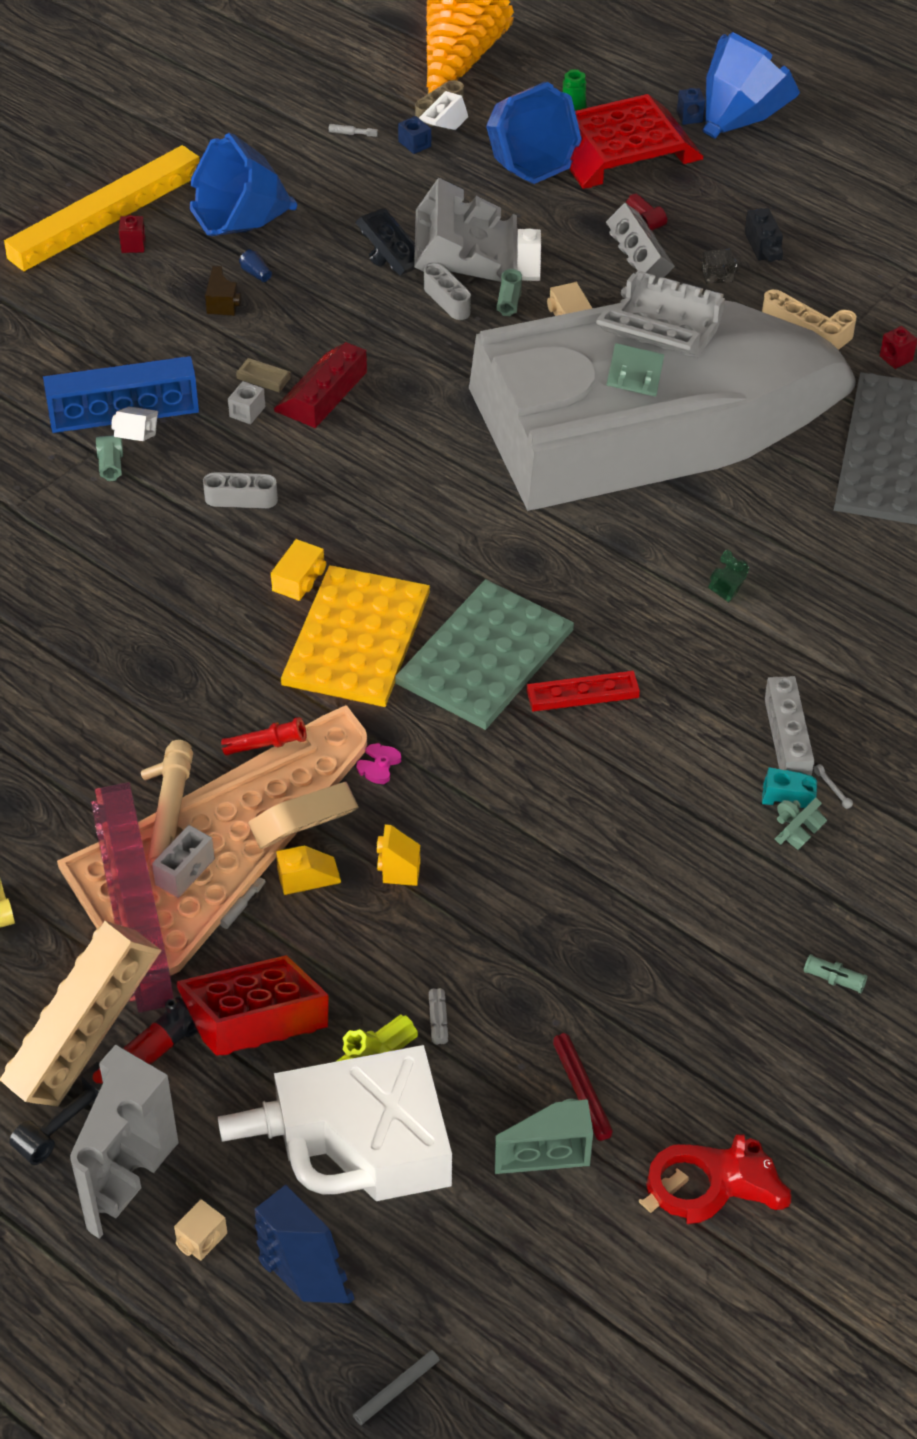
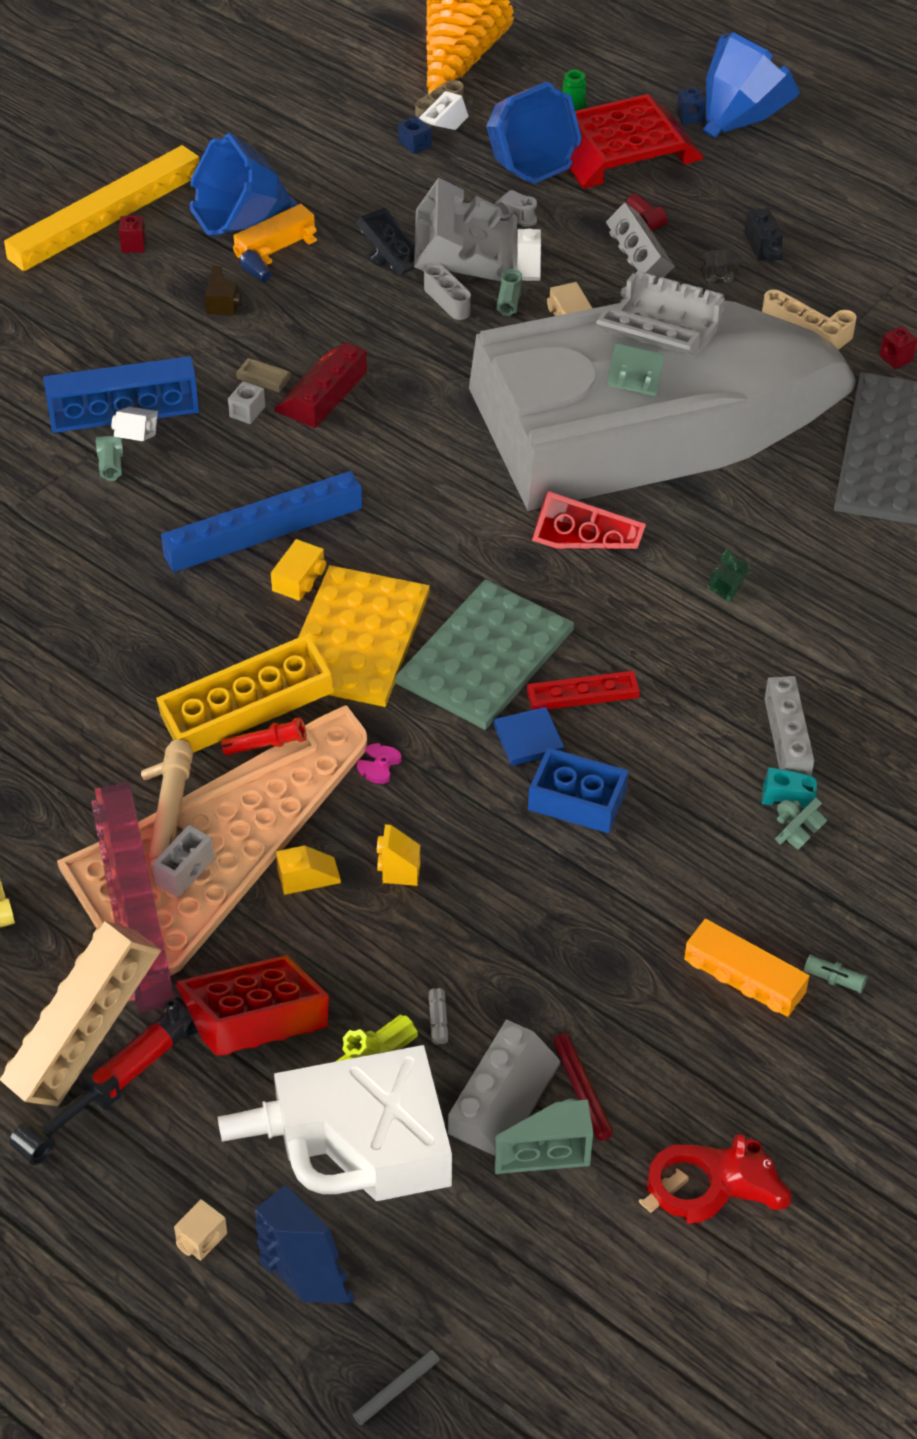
(125, 1130): light grey panel -> none
(240, 490): light grey beam -> none
(241, 904): light grey piece -> none
(246, 694): none -> yellow brick
(261, 521): none -> blue brick
(277, 233): none -> light orange brick
(302, 813): tan beam -> none
(351, 130): light grey piece -> none
(503, 1087): none -> light grey slope
(518, 204): none -> light grey piece
(527, 735): none -> blue tile
(578, 525): none -> red wedge
(578, 790): none -> blue brick
(746, 967): none -> light orange brick
(820, 771): light grey hinge -> none

